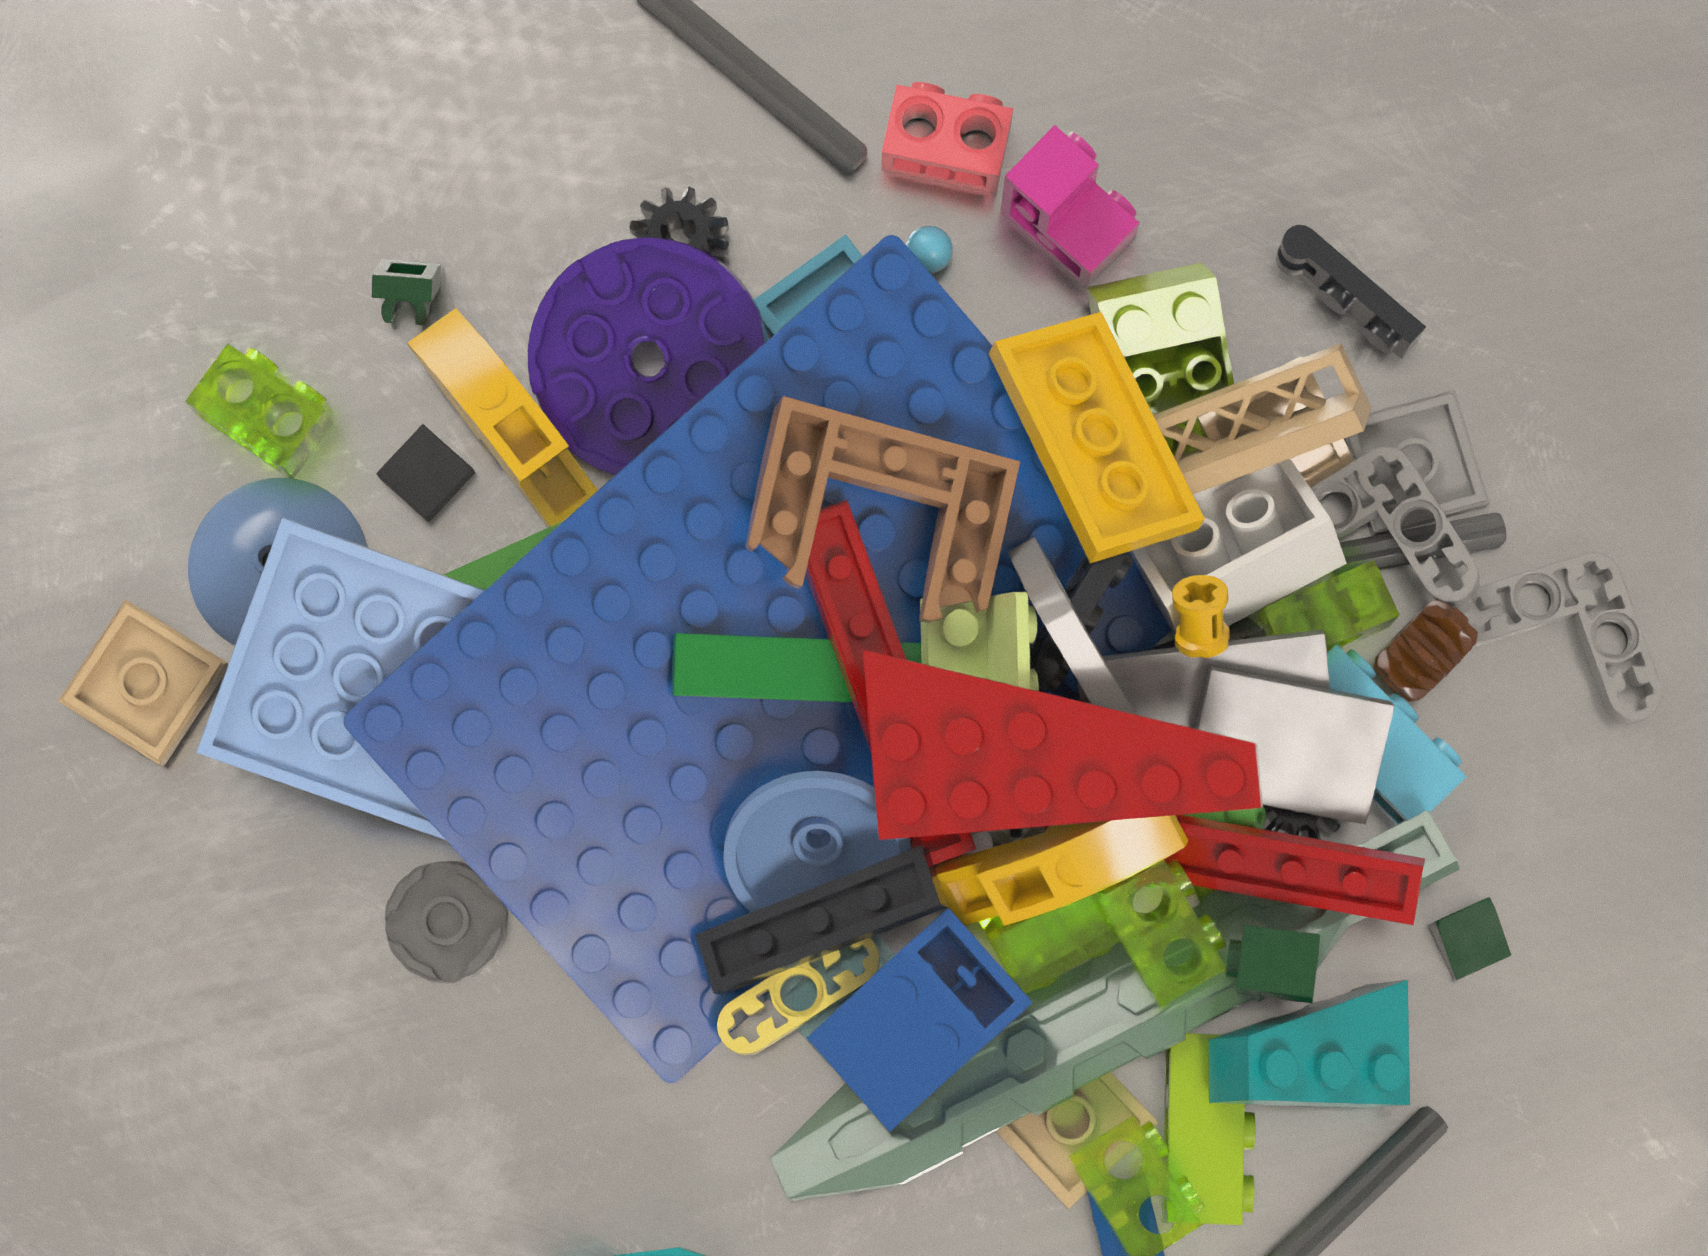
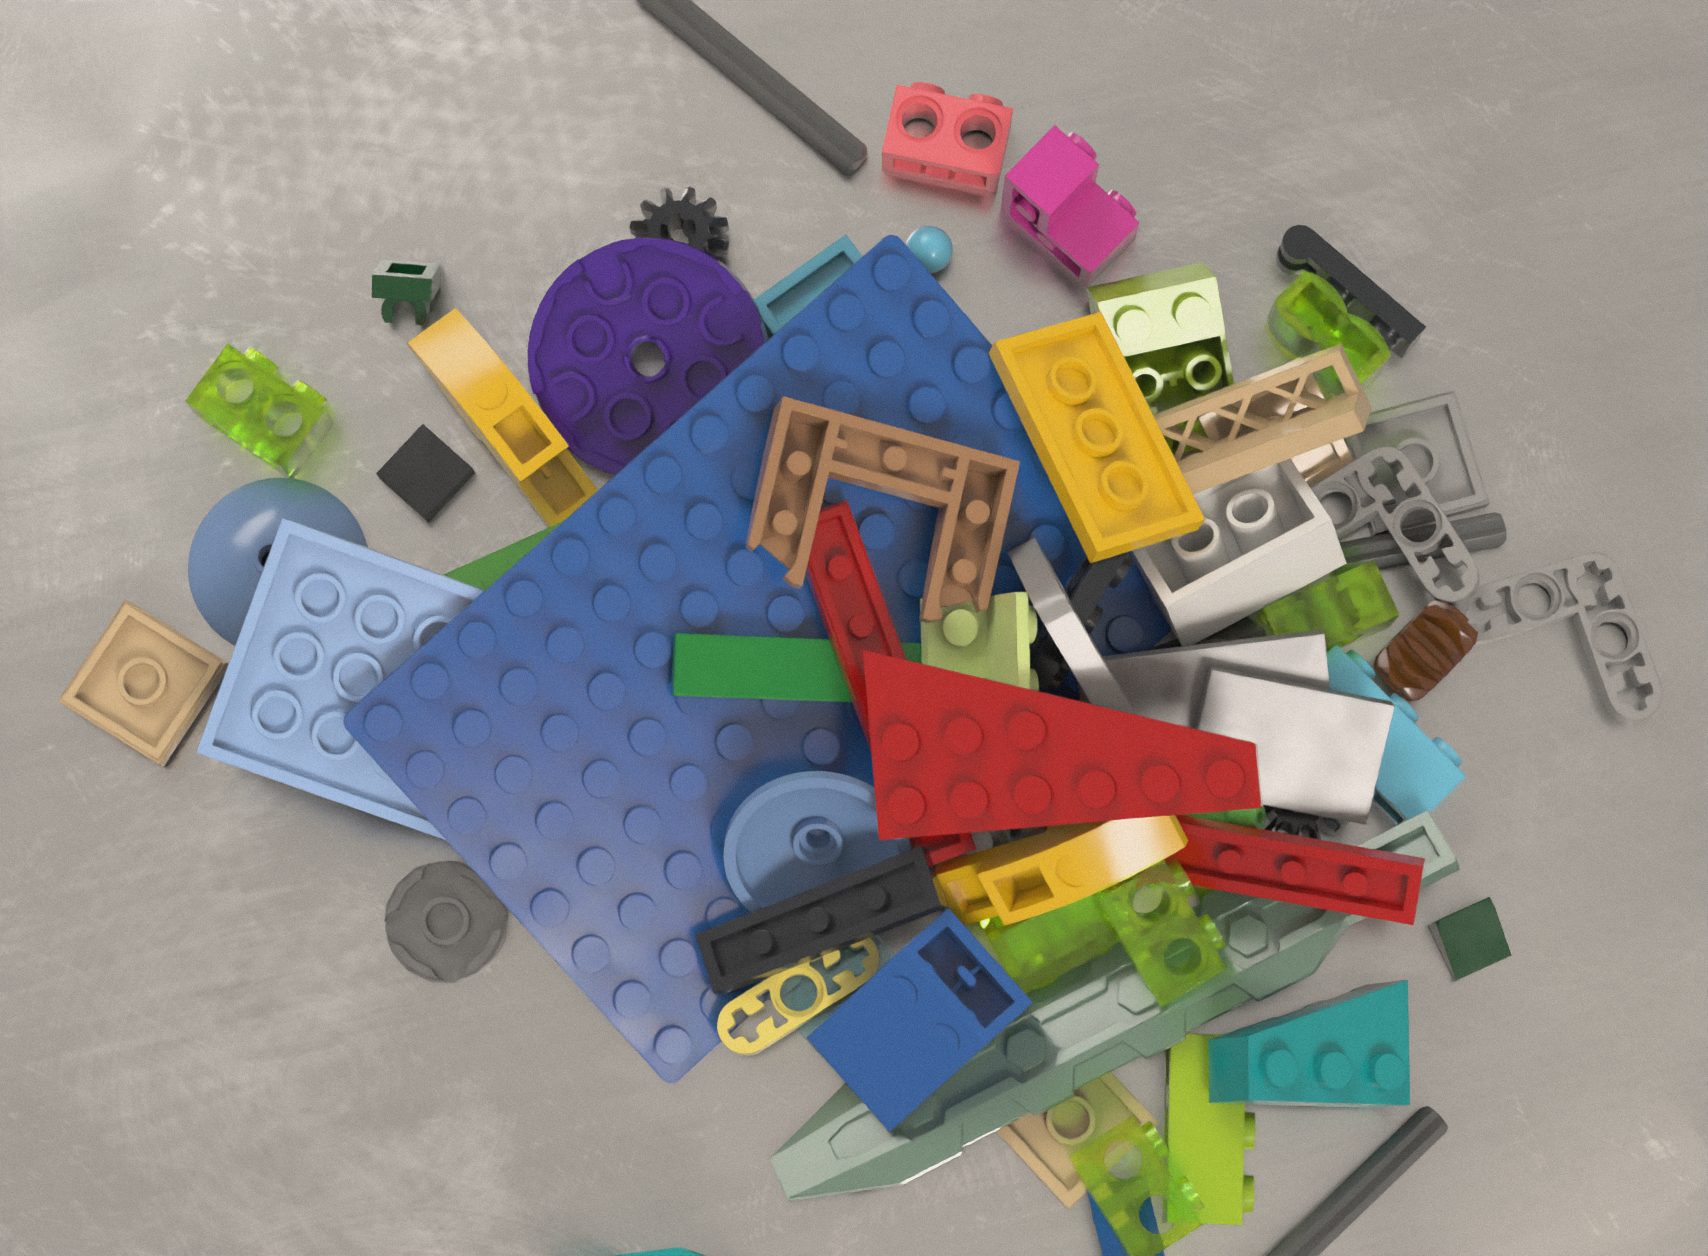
(1201, 619): yellow bush -> none
(1274, 963): dark green brick -> none
(1314, 318): none -> clear neon green brick

